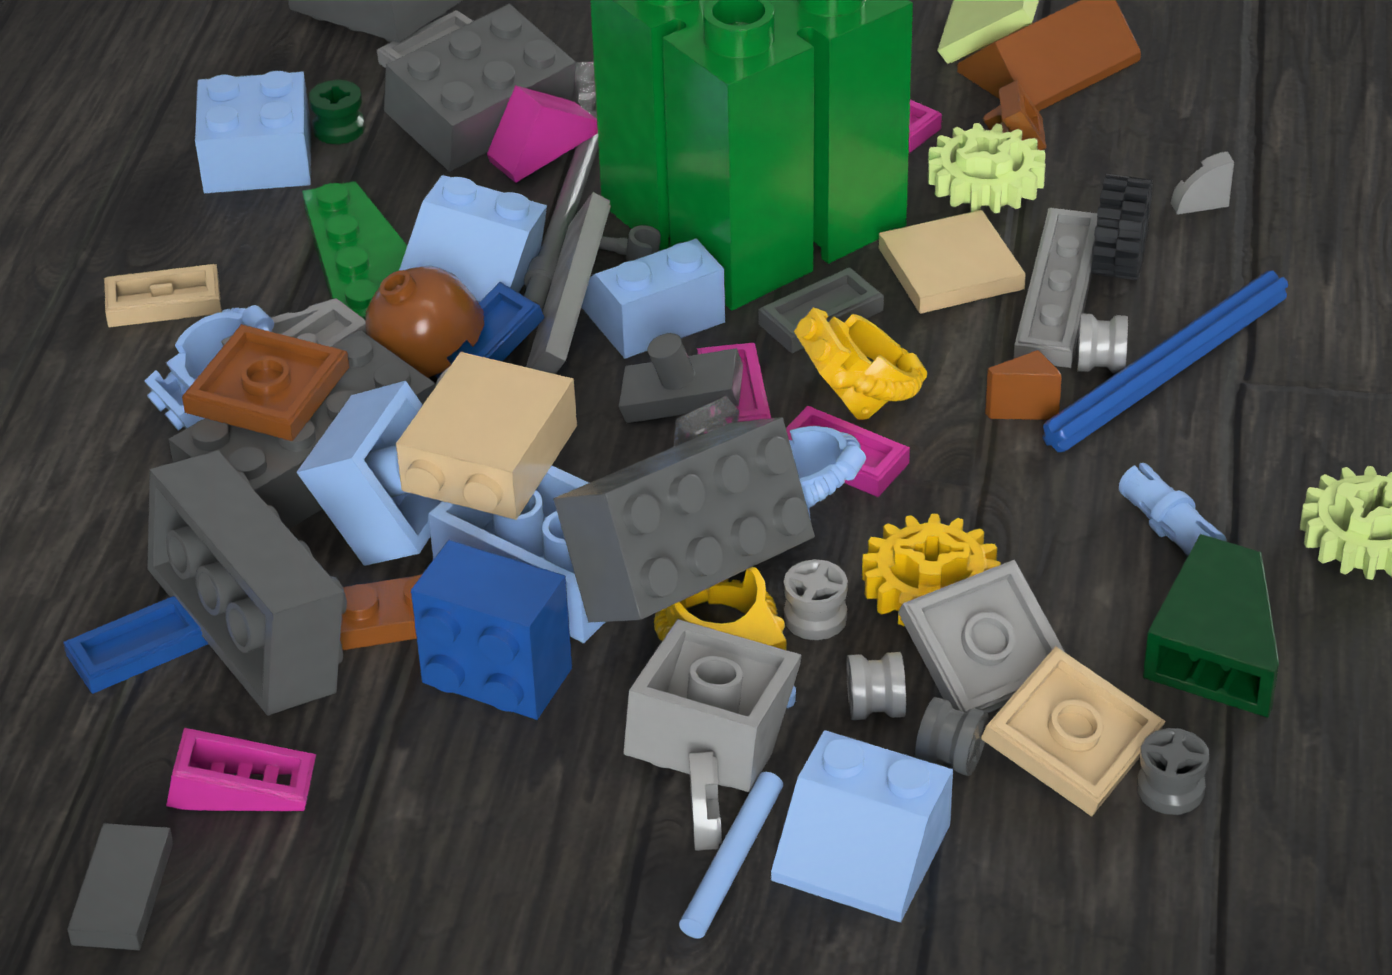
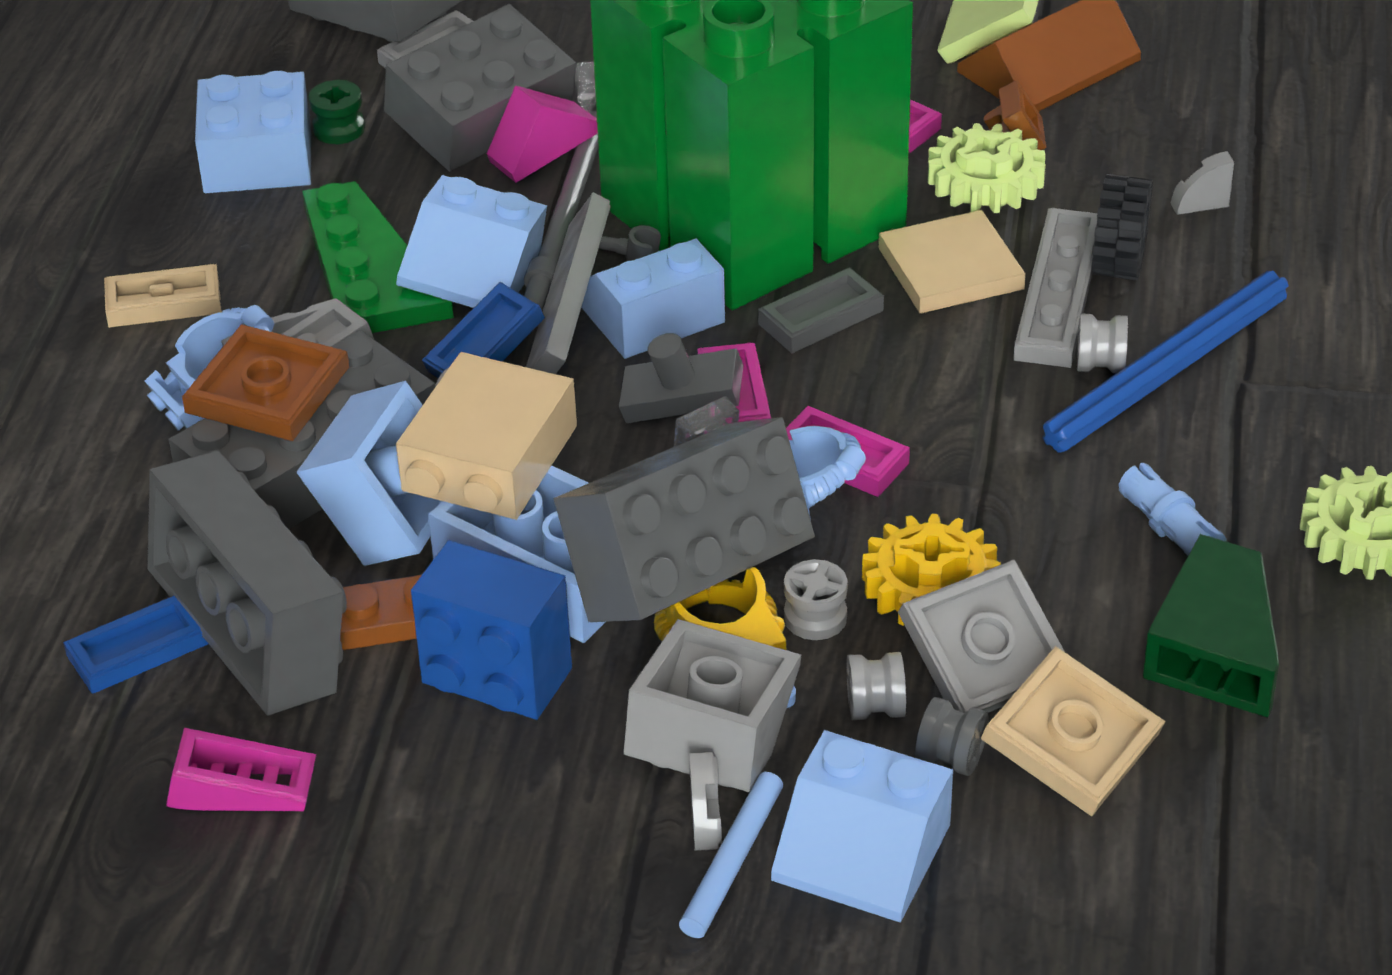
(120, 887): dark grey tile -> none
(424, 317): dark orange cylinder -> none
(841, 358): yellow piece -> none
(1023, 388): dark orange slope -> none
(1172, 771): dark grey wheel -> none

